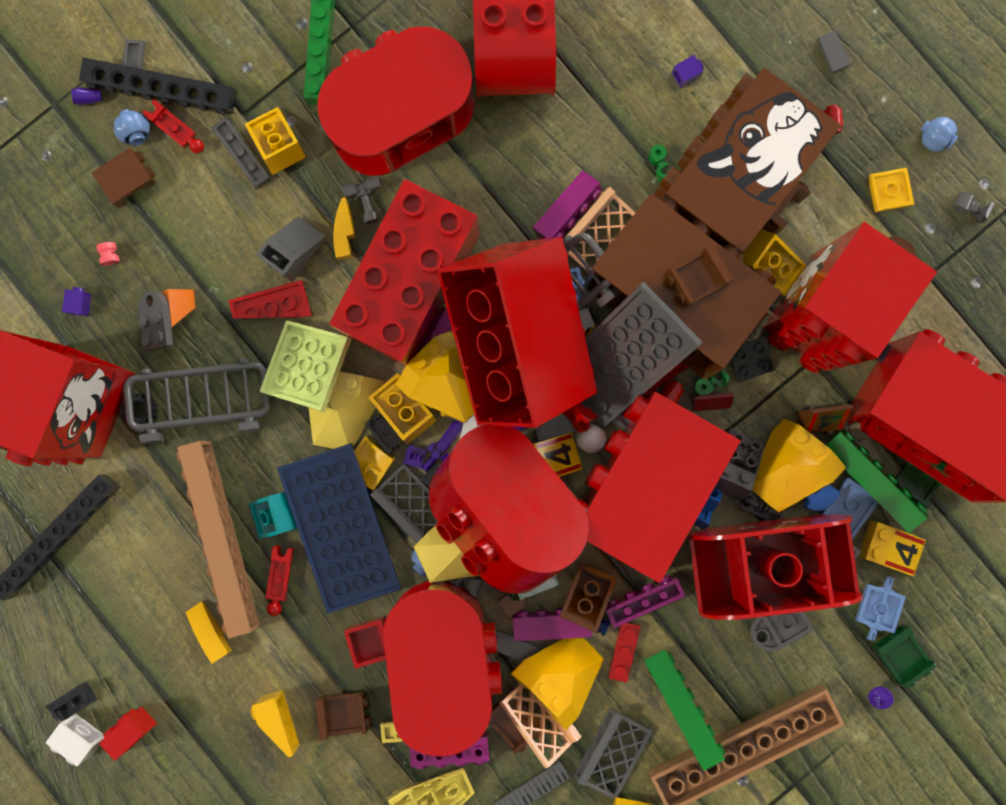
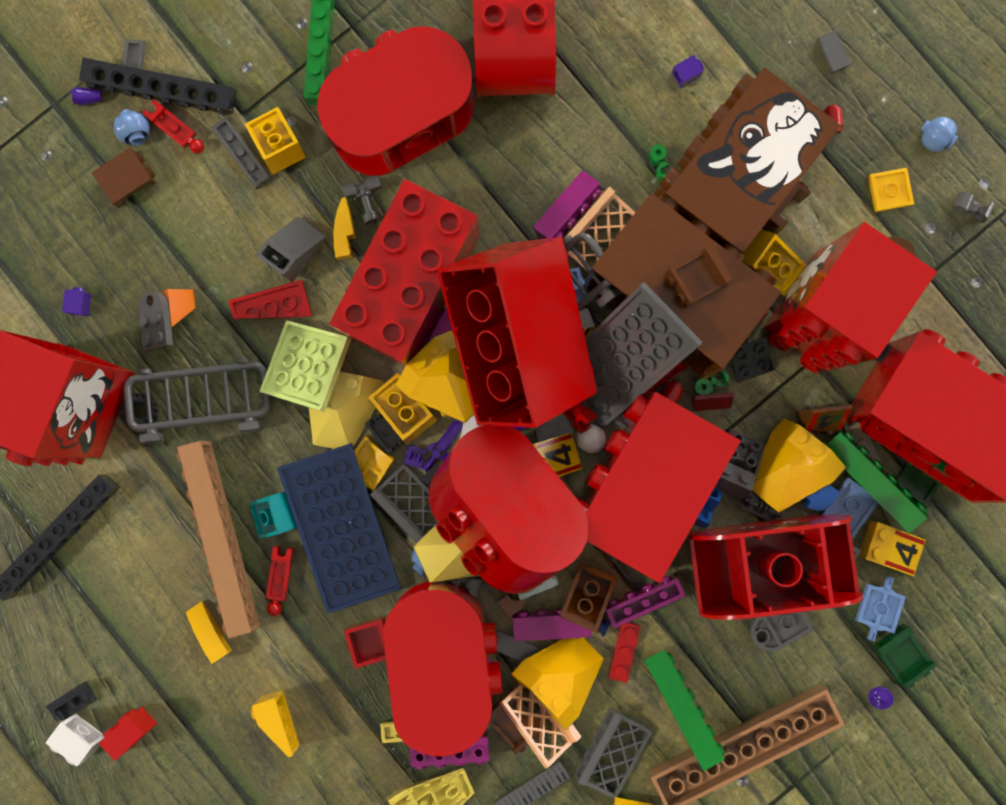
(108, 253): coral wheel -> none
(342, 714): reddish brown panel -> none

